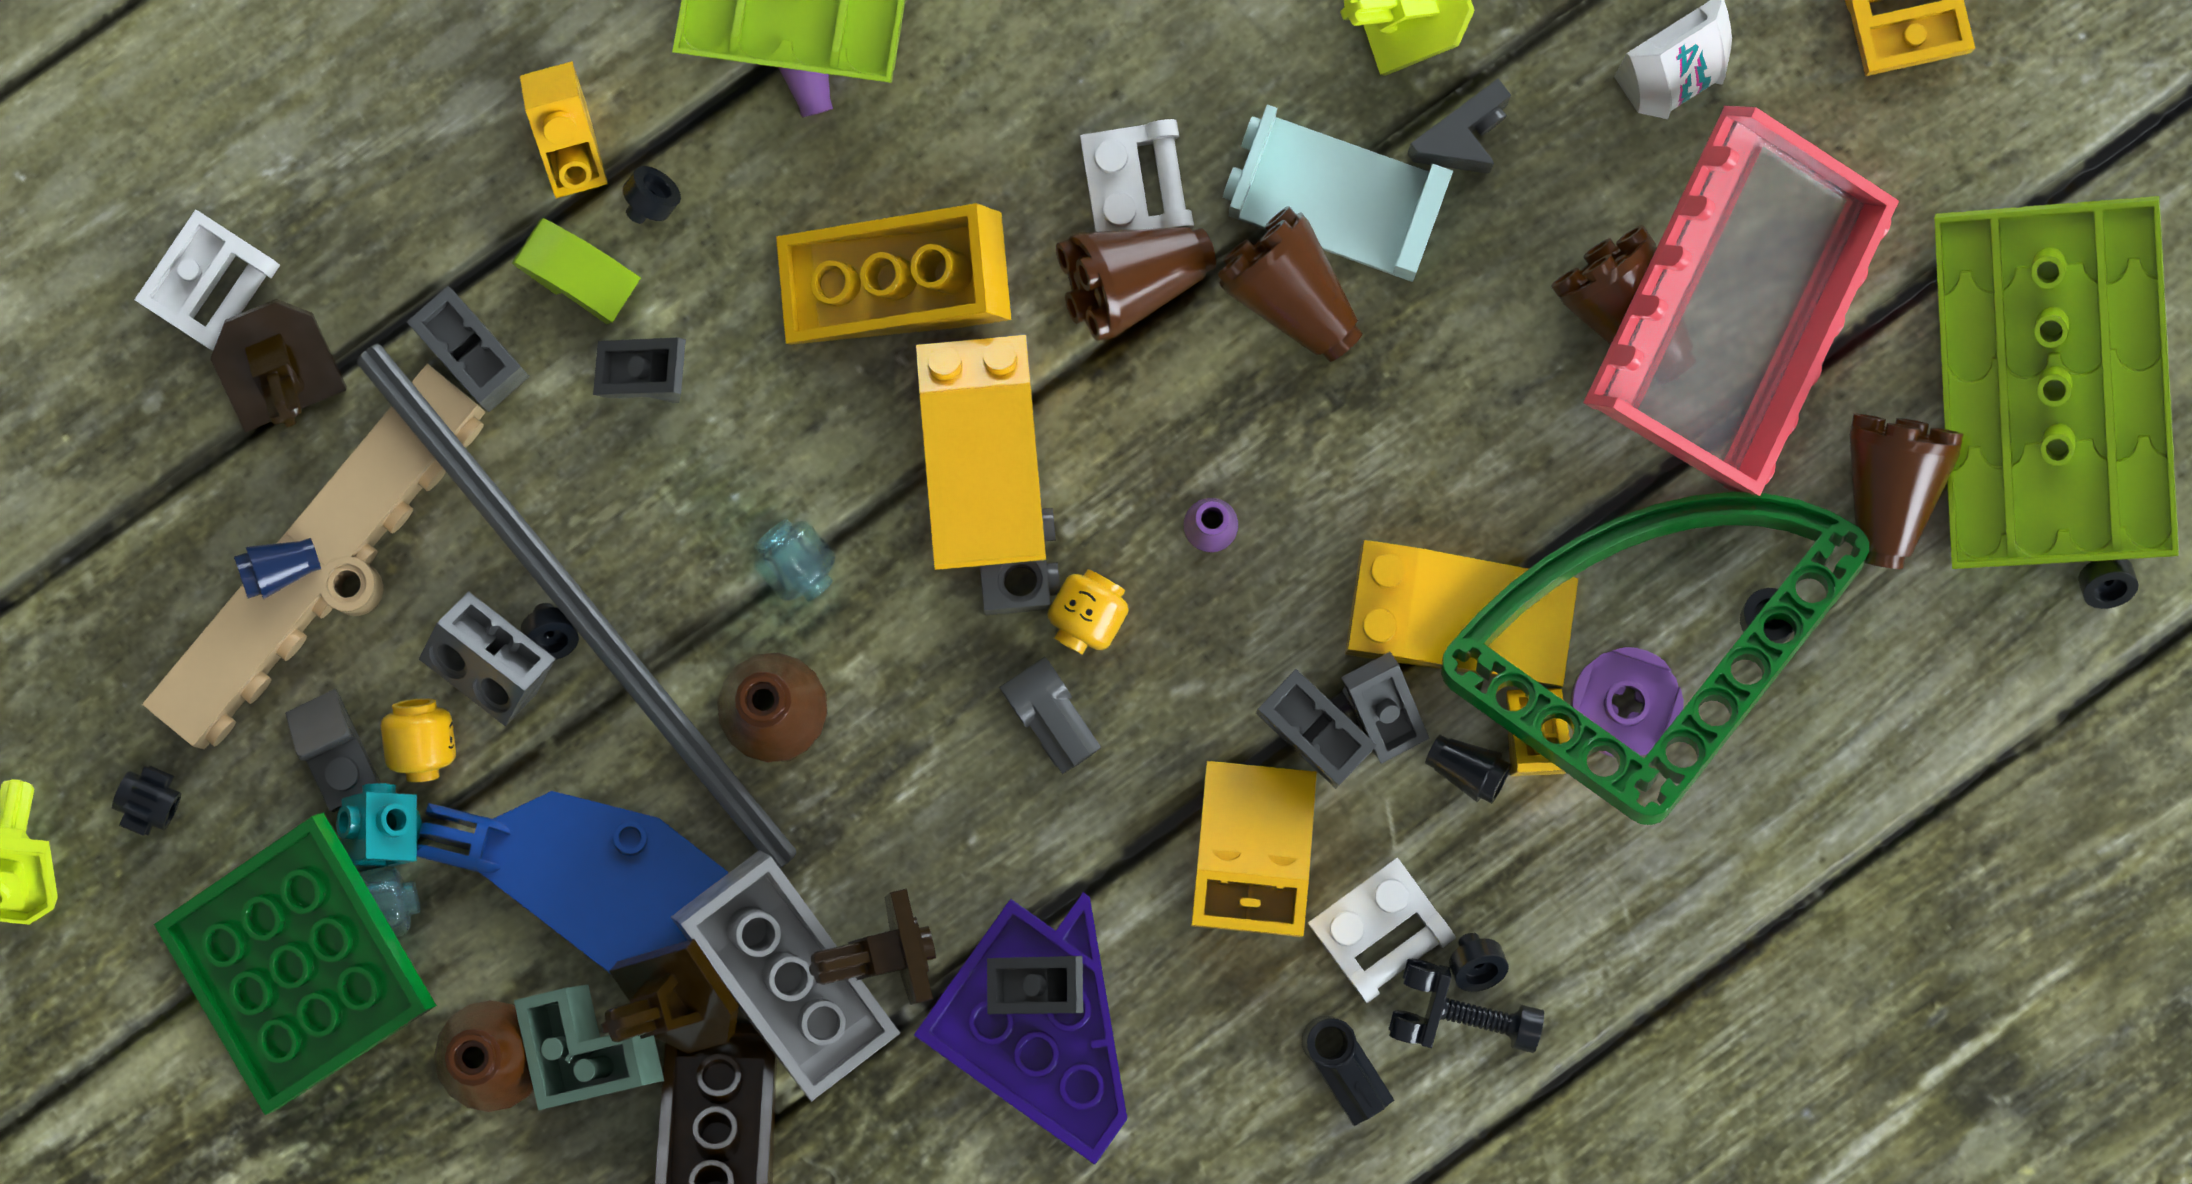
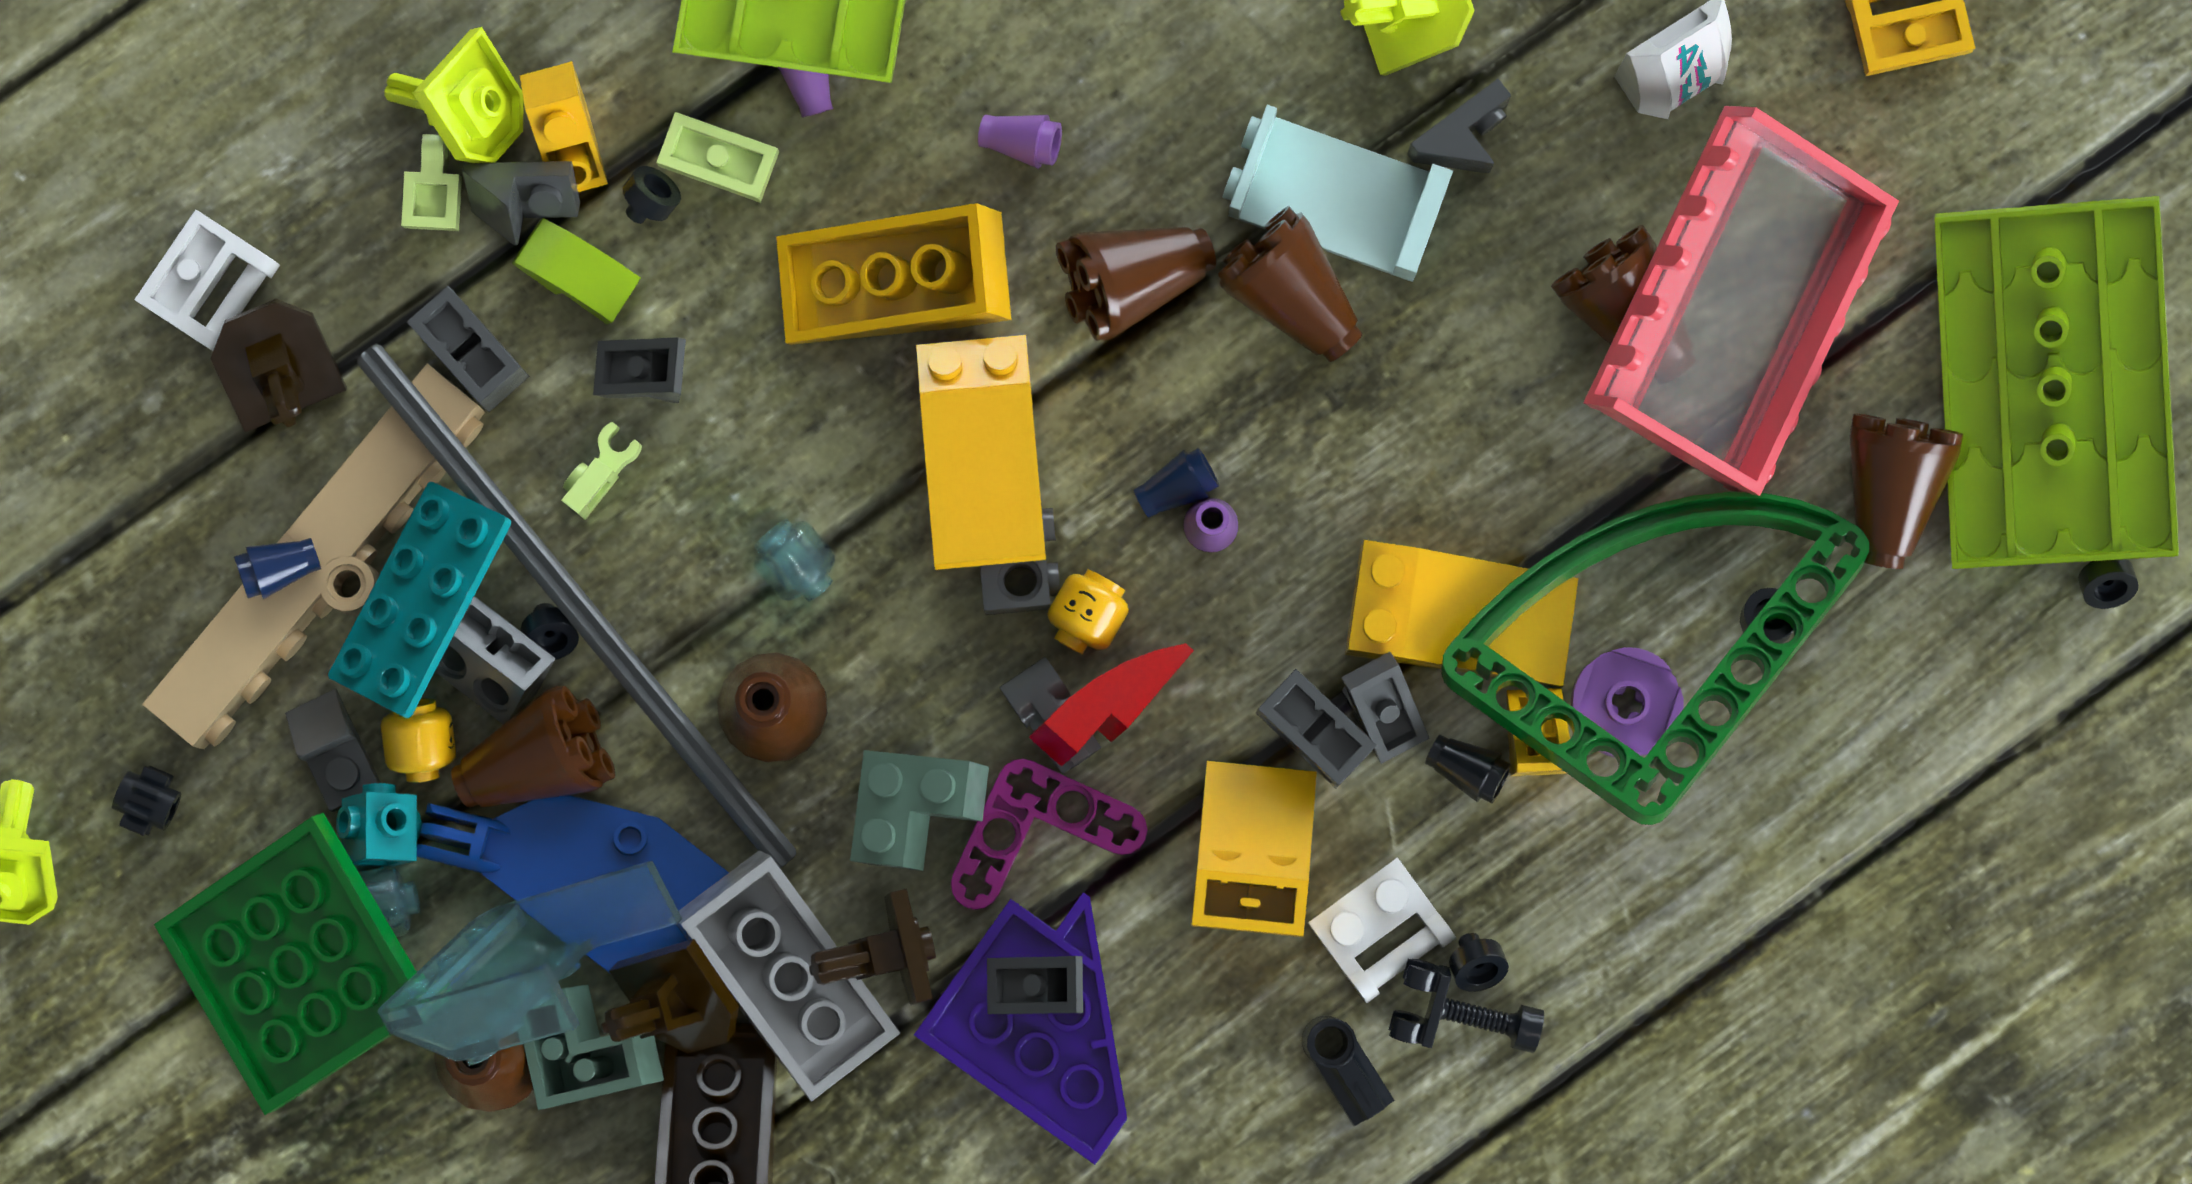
(419, 599): none -> teal bracket
(431, 195): none -> yellowish green plate
(467, 100): none -> neon yellow piece
(503, 969): none -> clear light blue windscreen
(519, 190): none -> dark grey slope
(537, 755): none -> reddish brown cone
(590, 483): none -> yellowish green plate
(717, 157): none -> yellowish green plate
(899, 798): none -> sand green brick
(1021, 815): none -> magenta beam
(1023, 138): none -> medium lavender cone
(1108, 702): none -> red slope
(1117, 180): white plate -> none
(1179, 483): none -> dark blue cone

